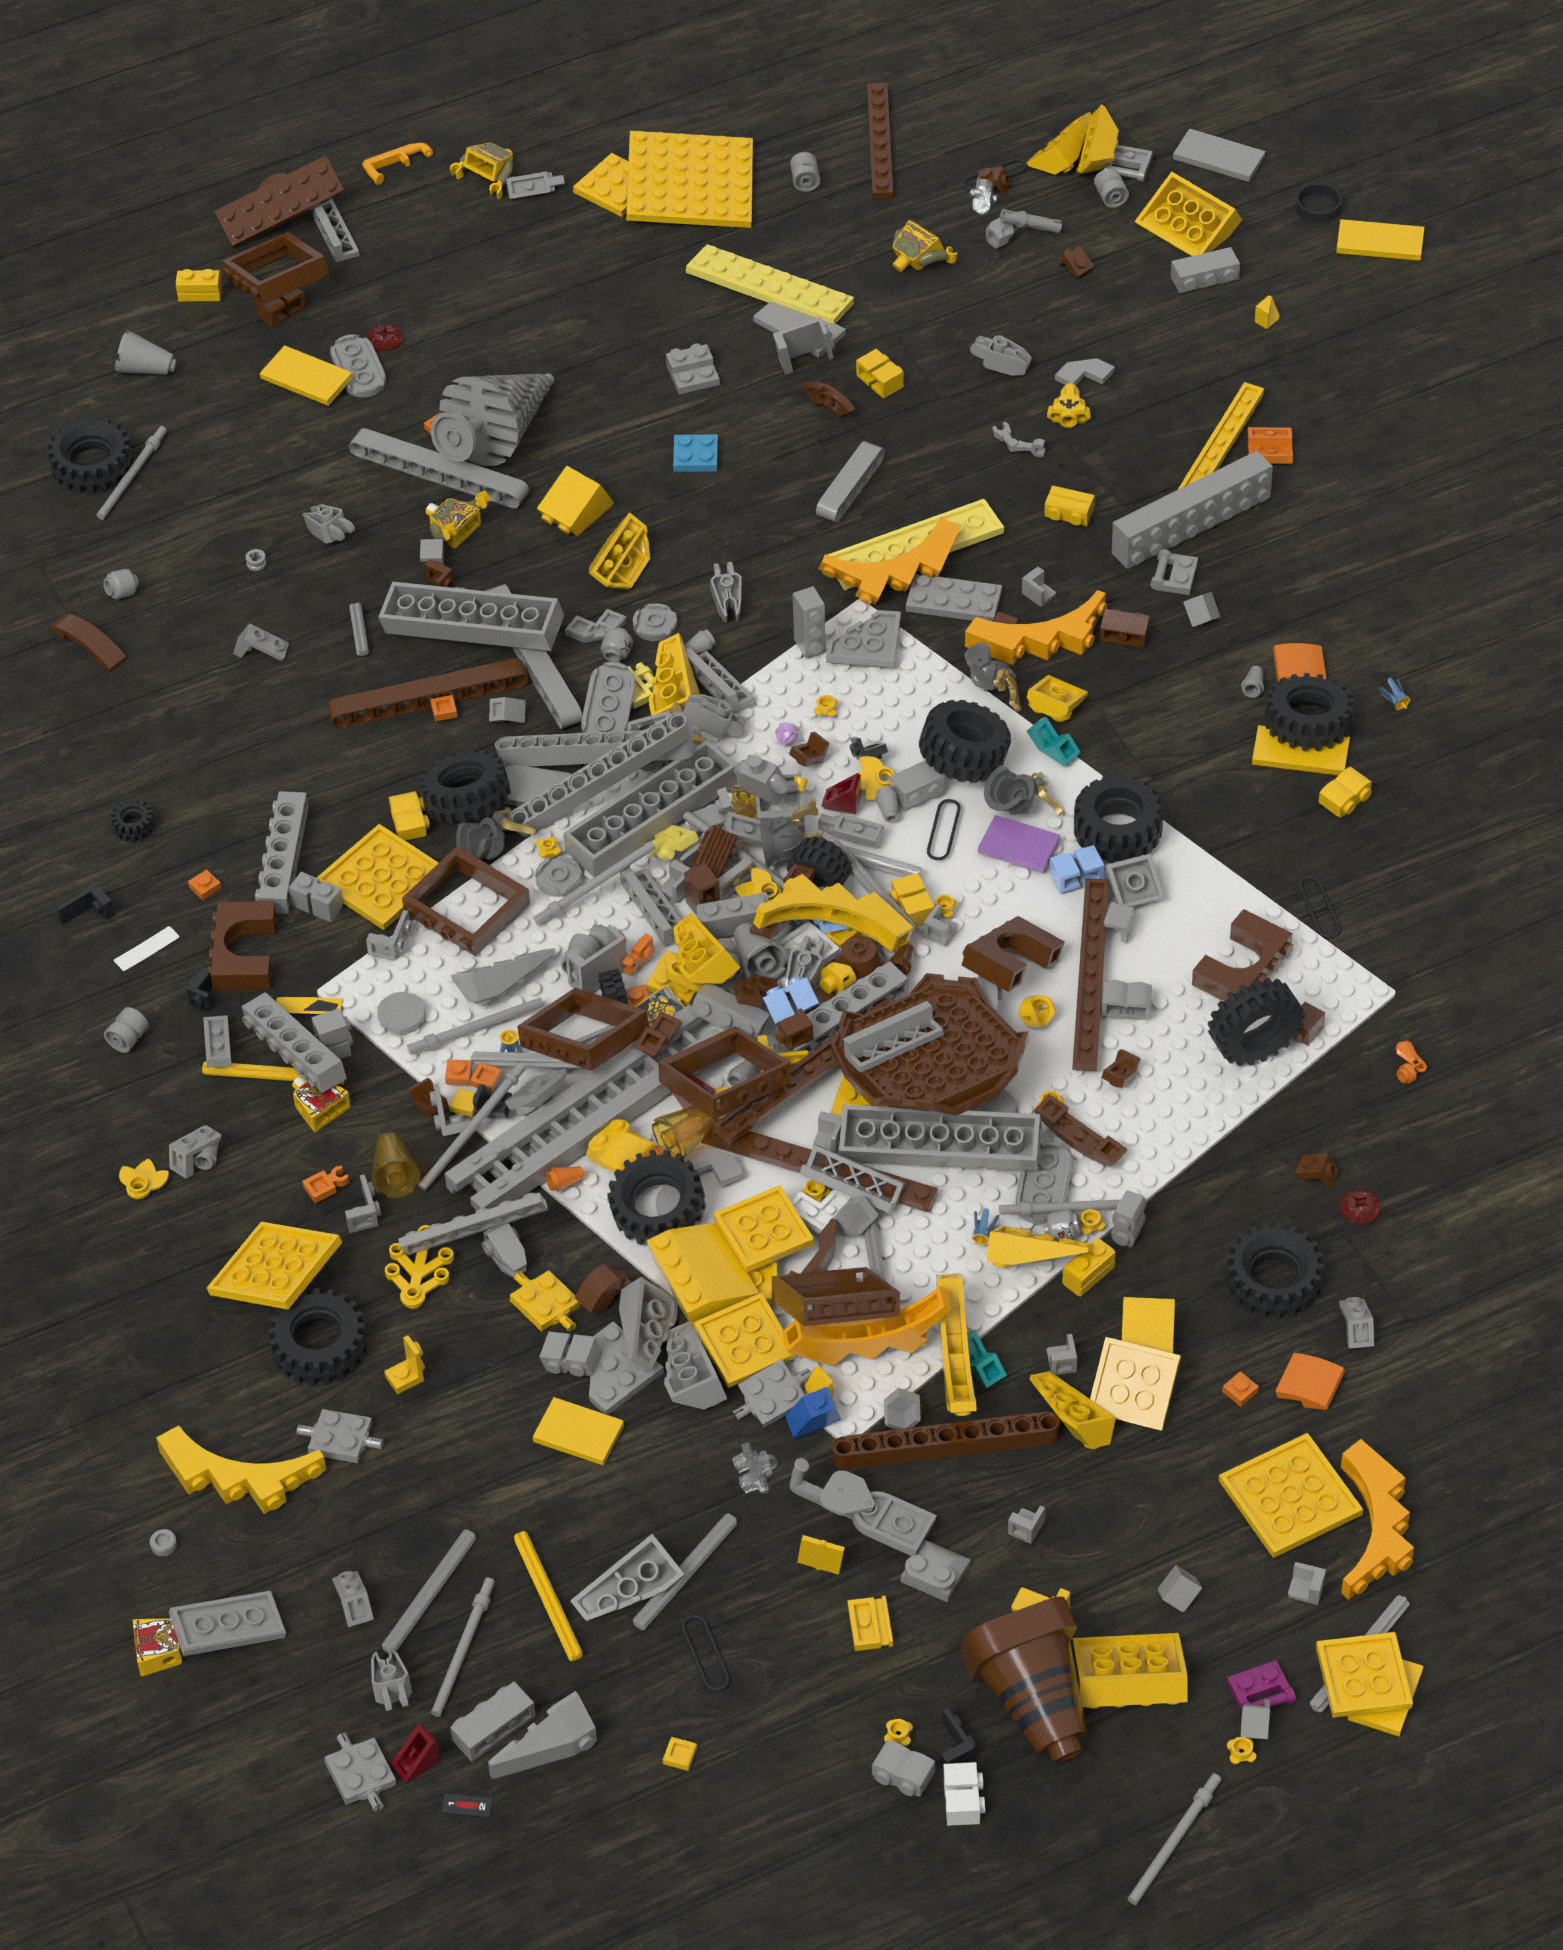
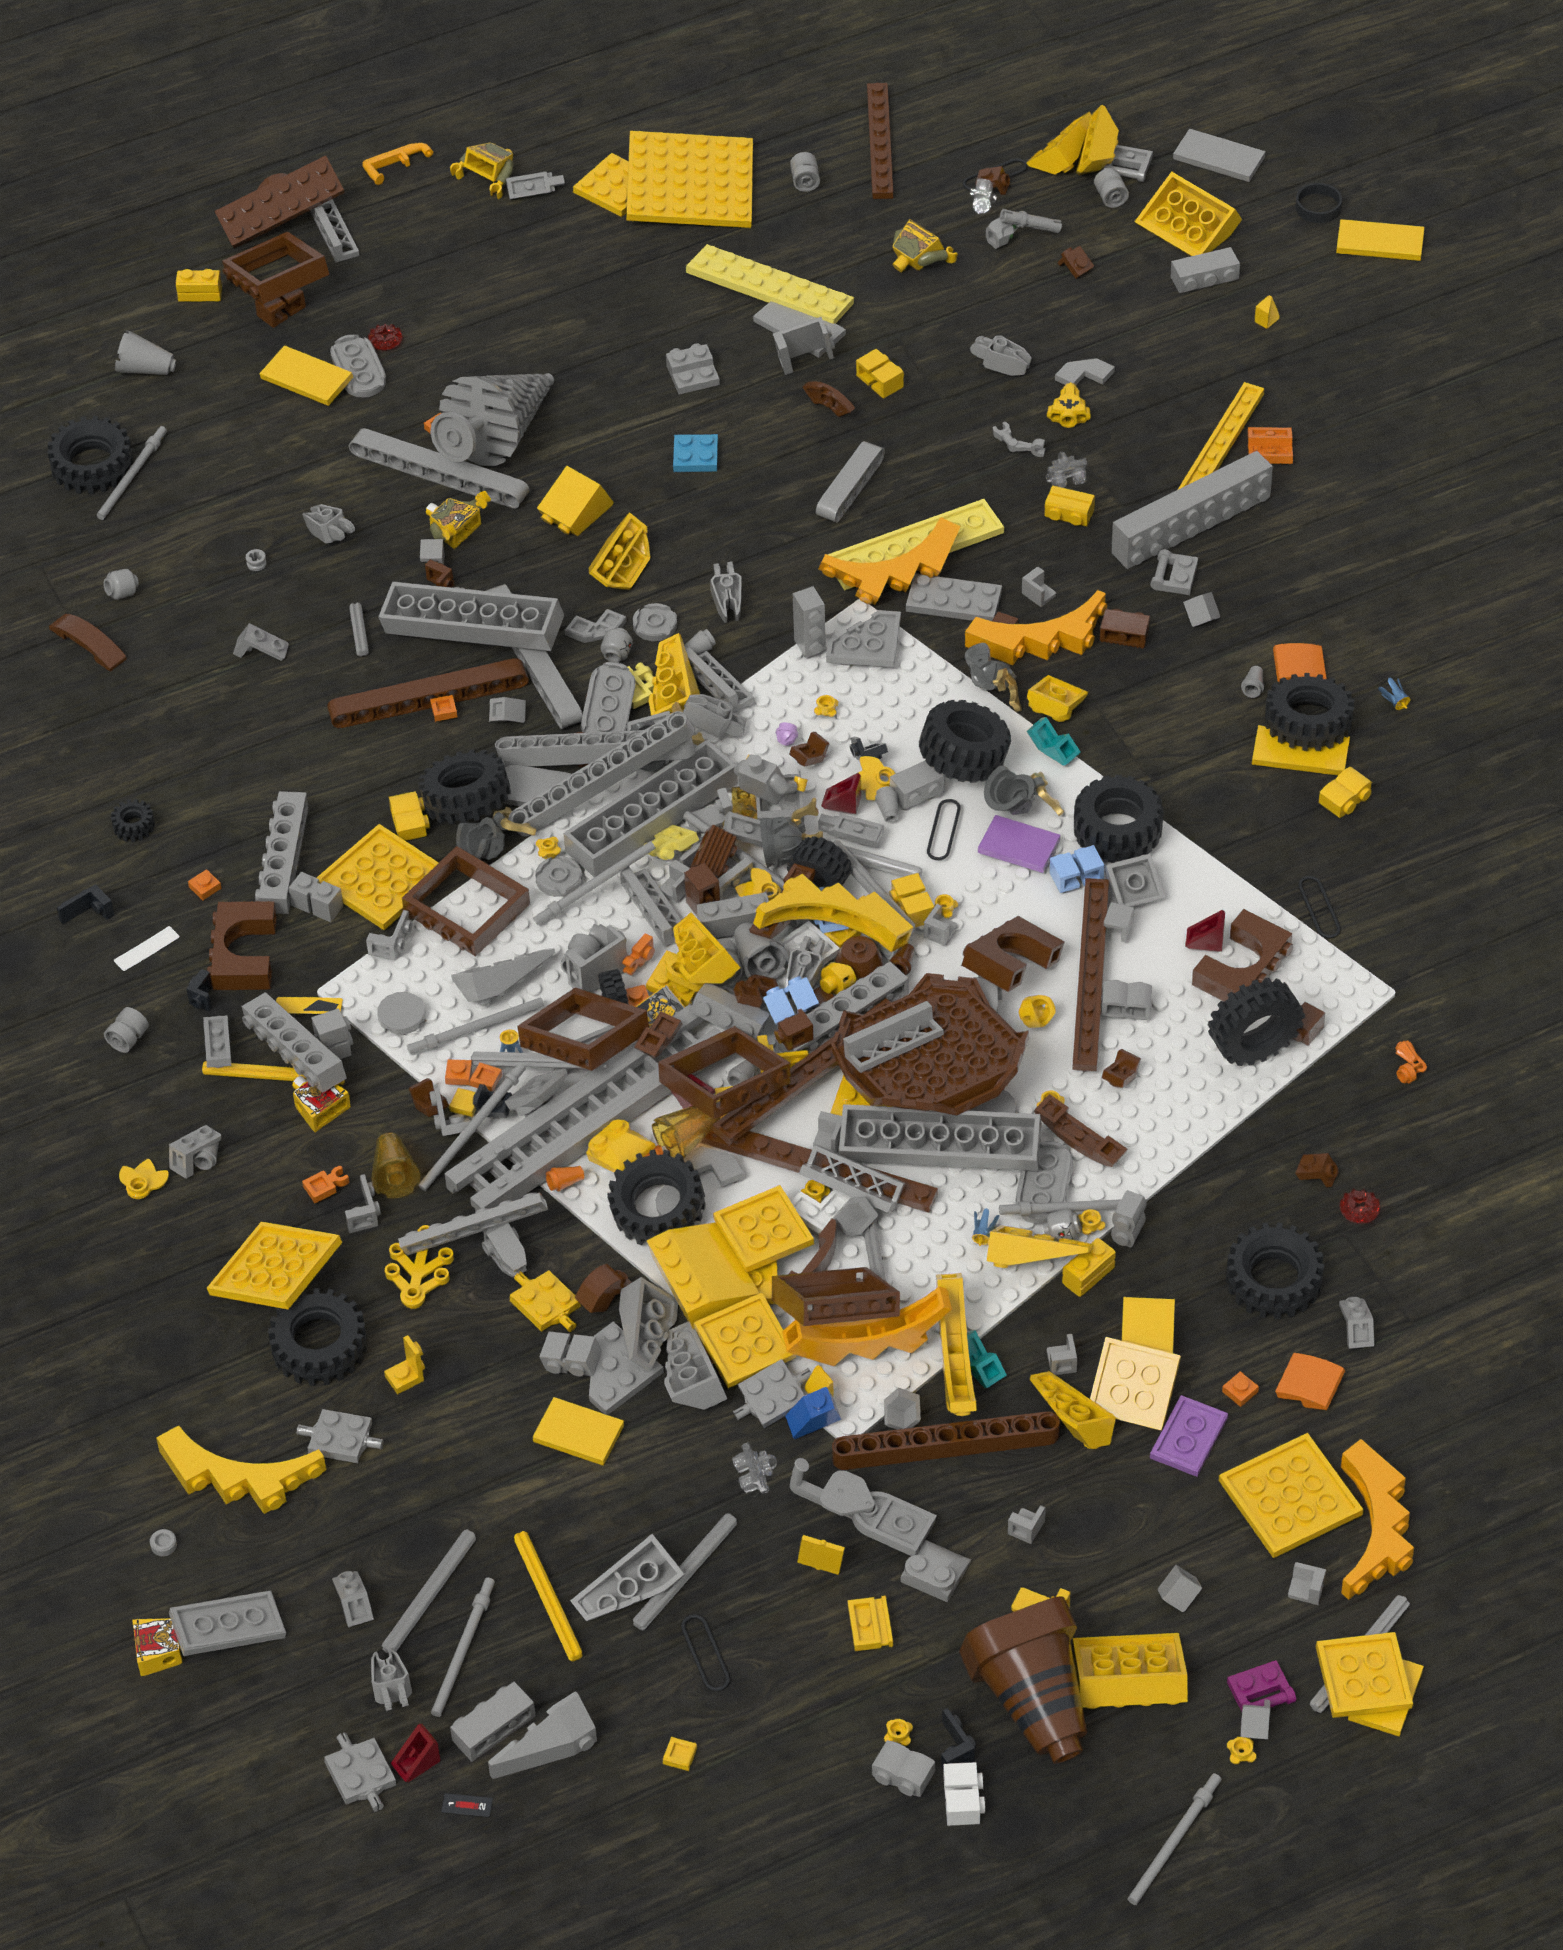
(1064, 468): none -> clear hips
(1189, 1435): none -> medium lavender tile
(1207, 933): none -> dark red slope

